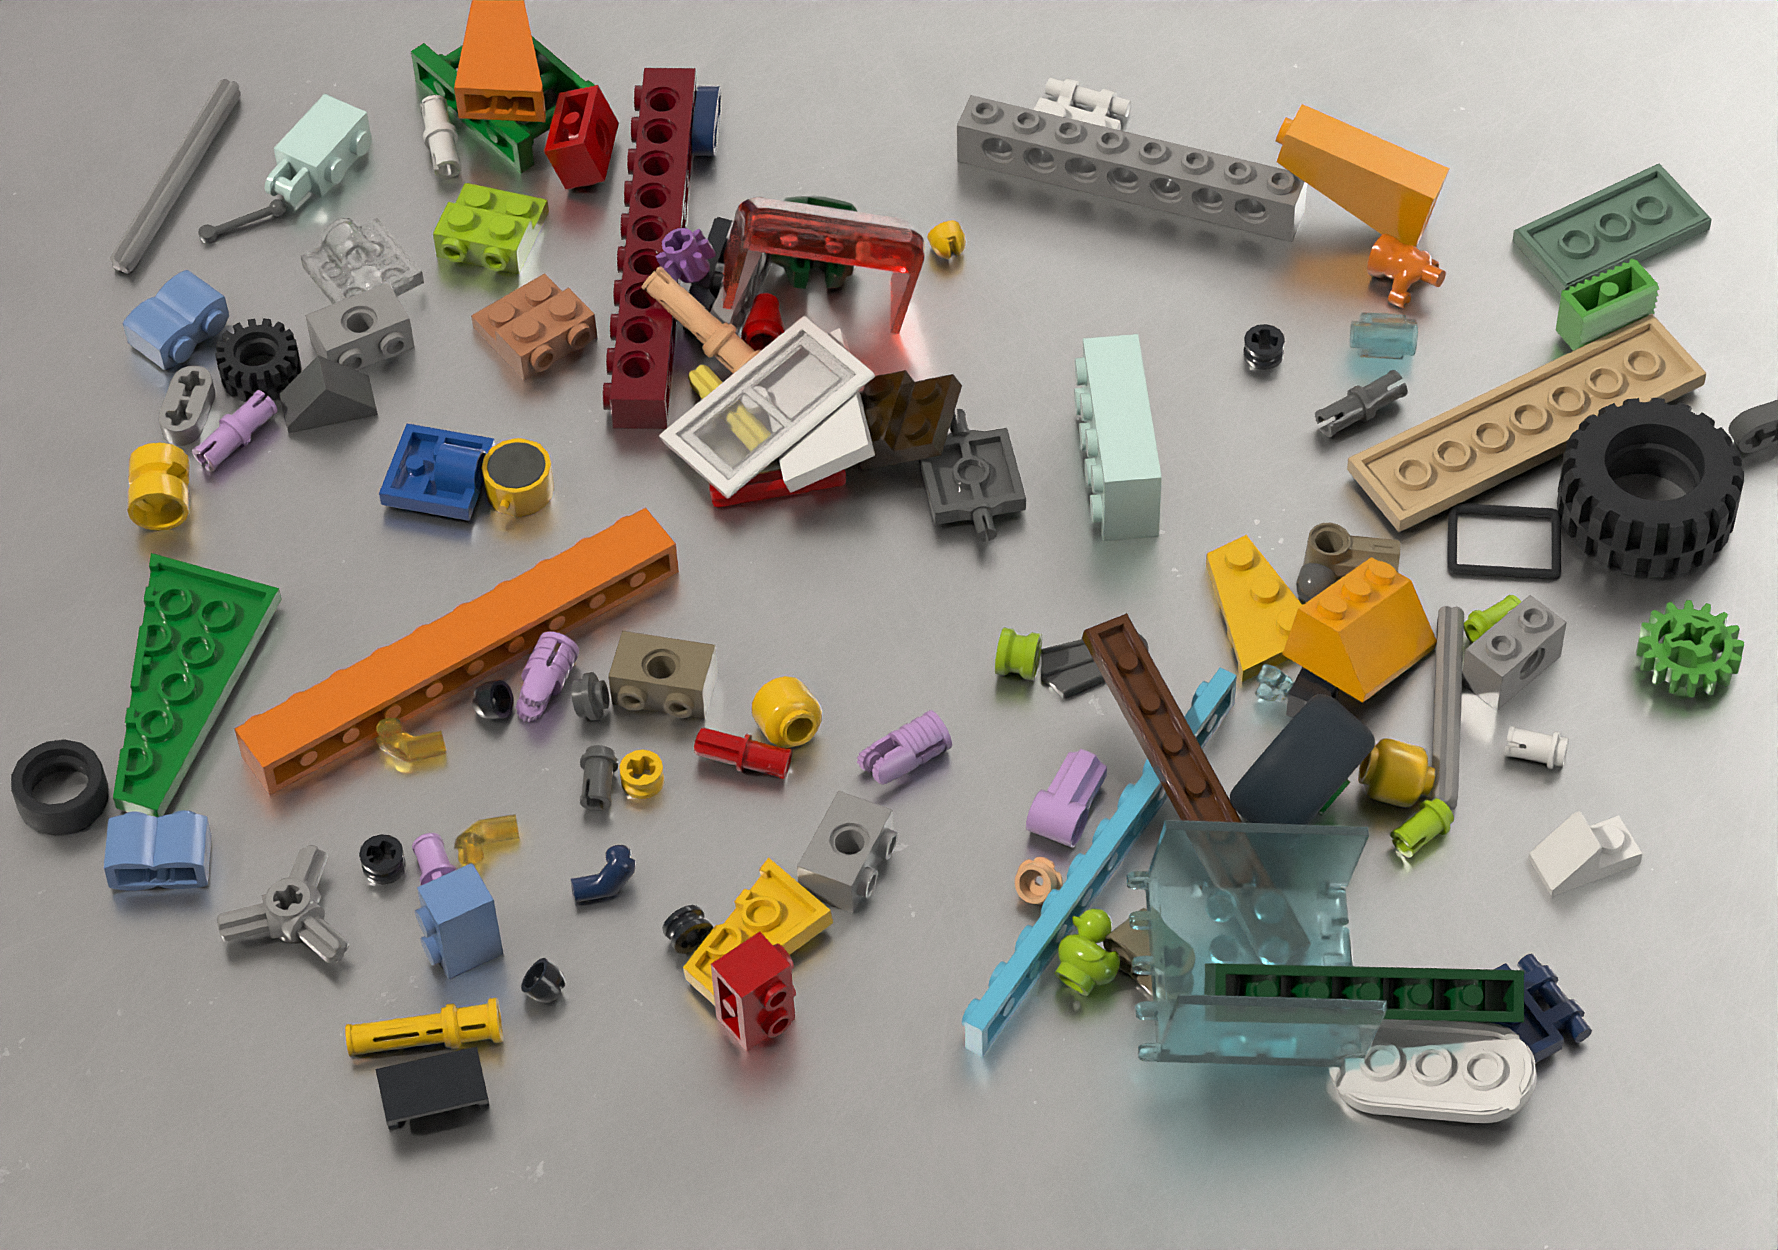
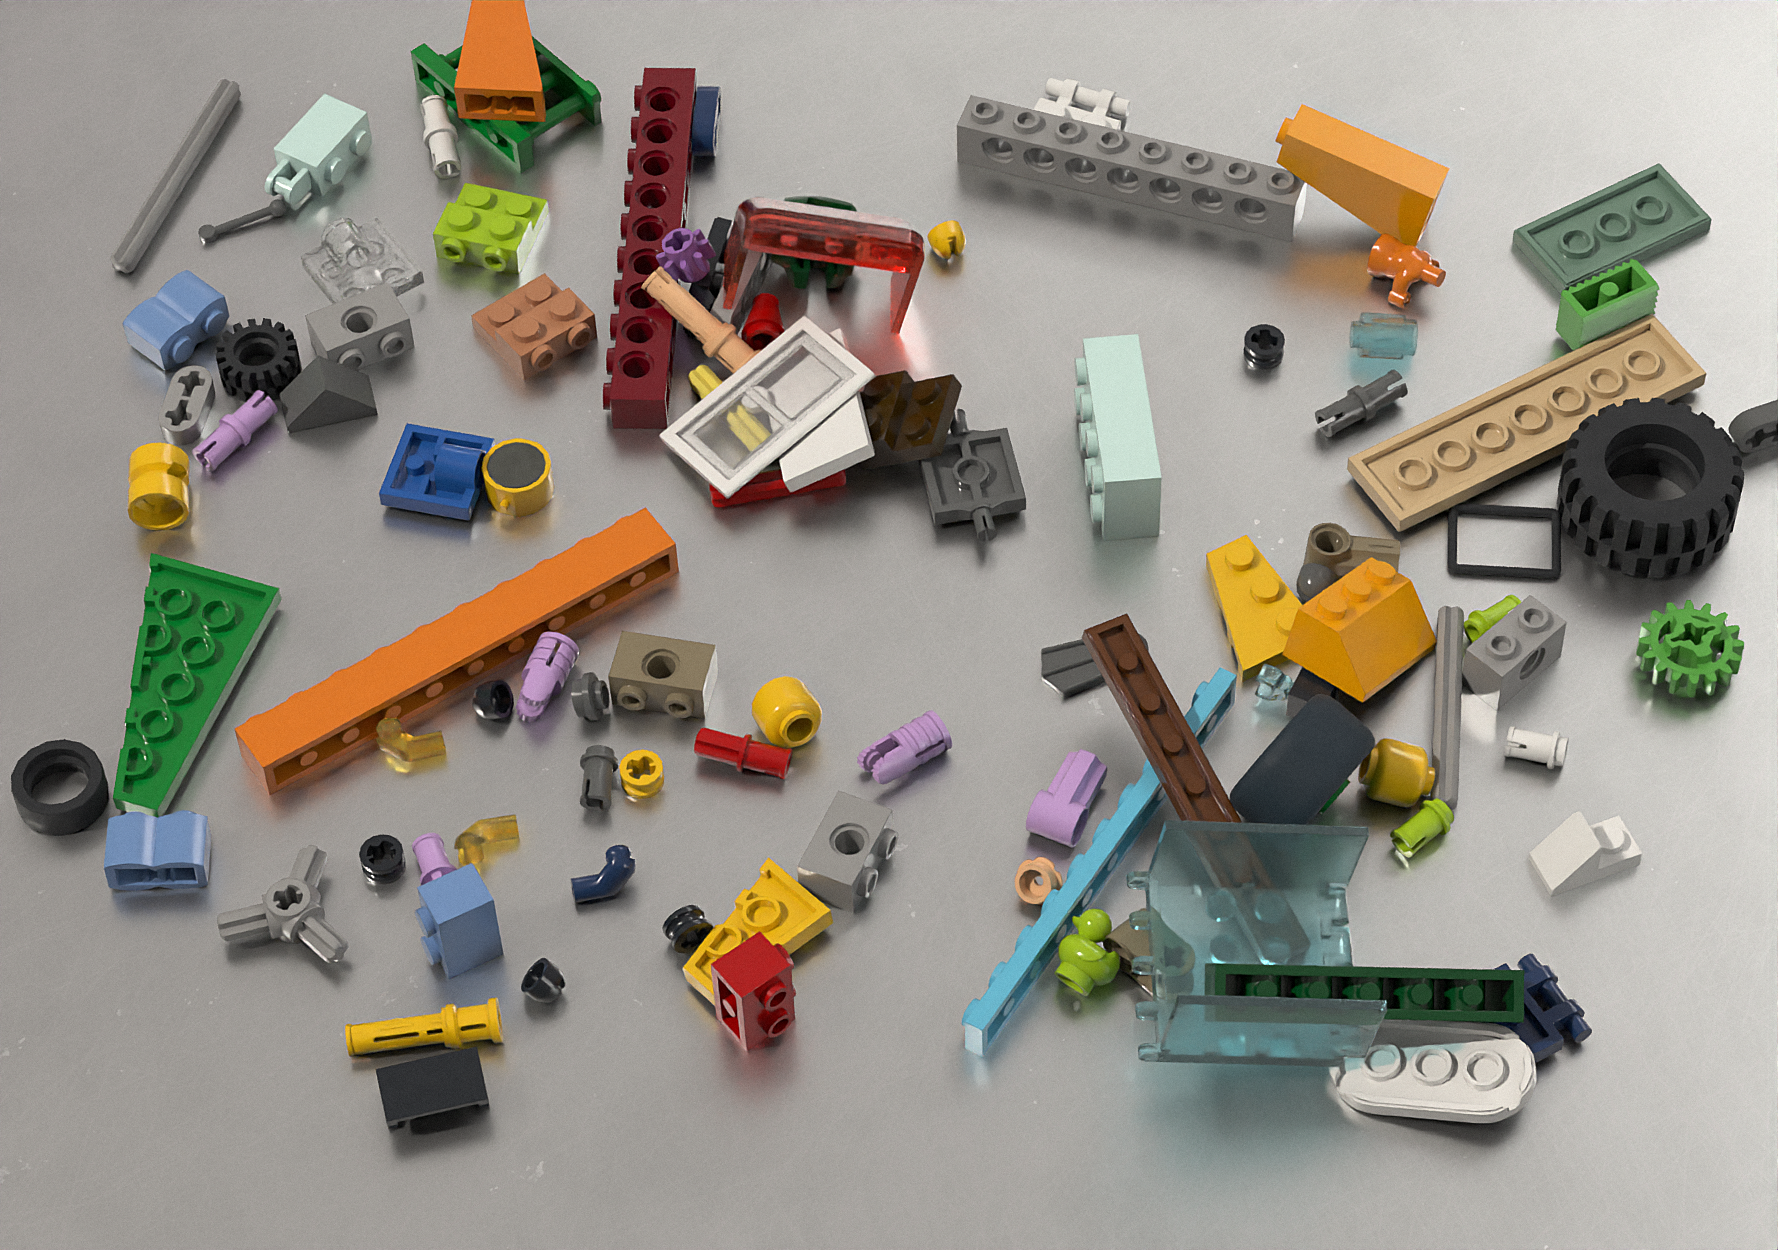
(581, 137): red brick -> none
(1018, 653): lime wheel -> none

